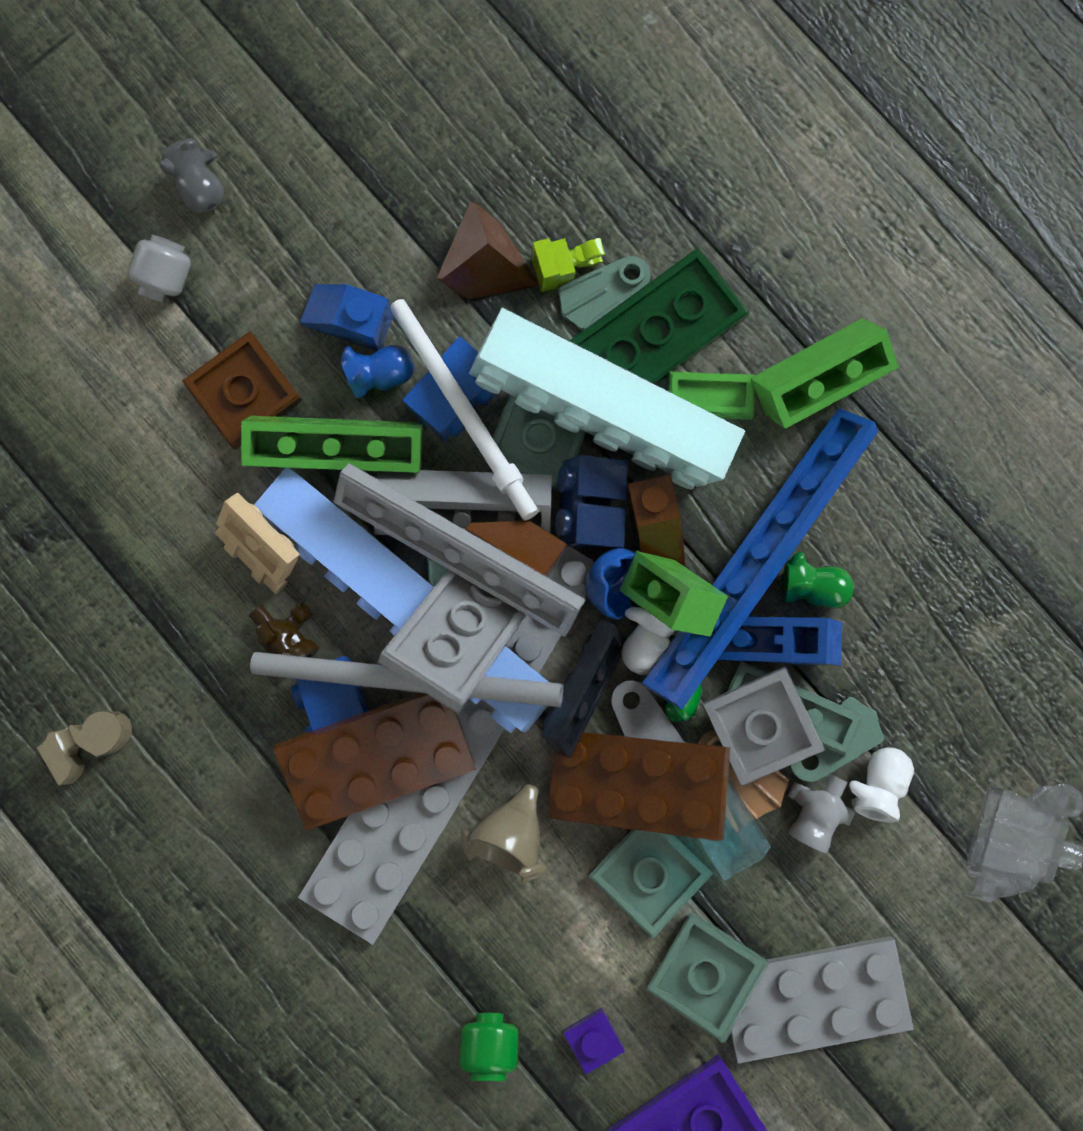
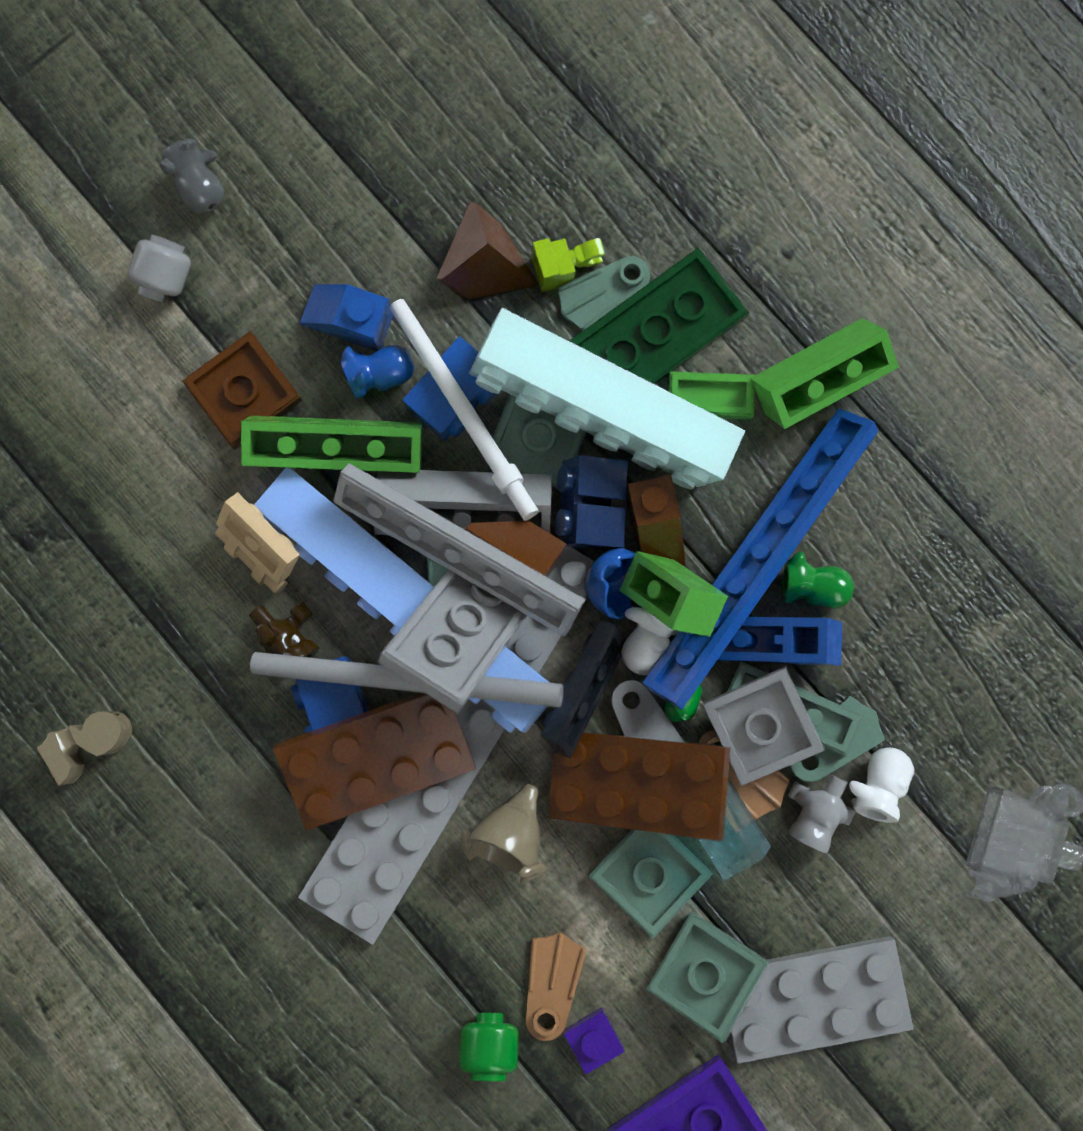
(552, 982): none -> medium nougat piece

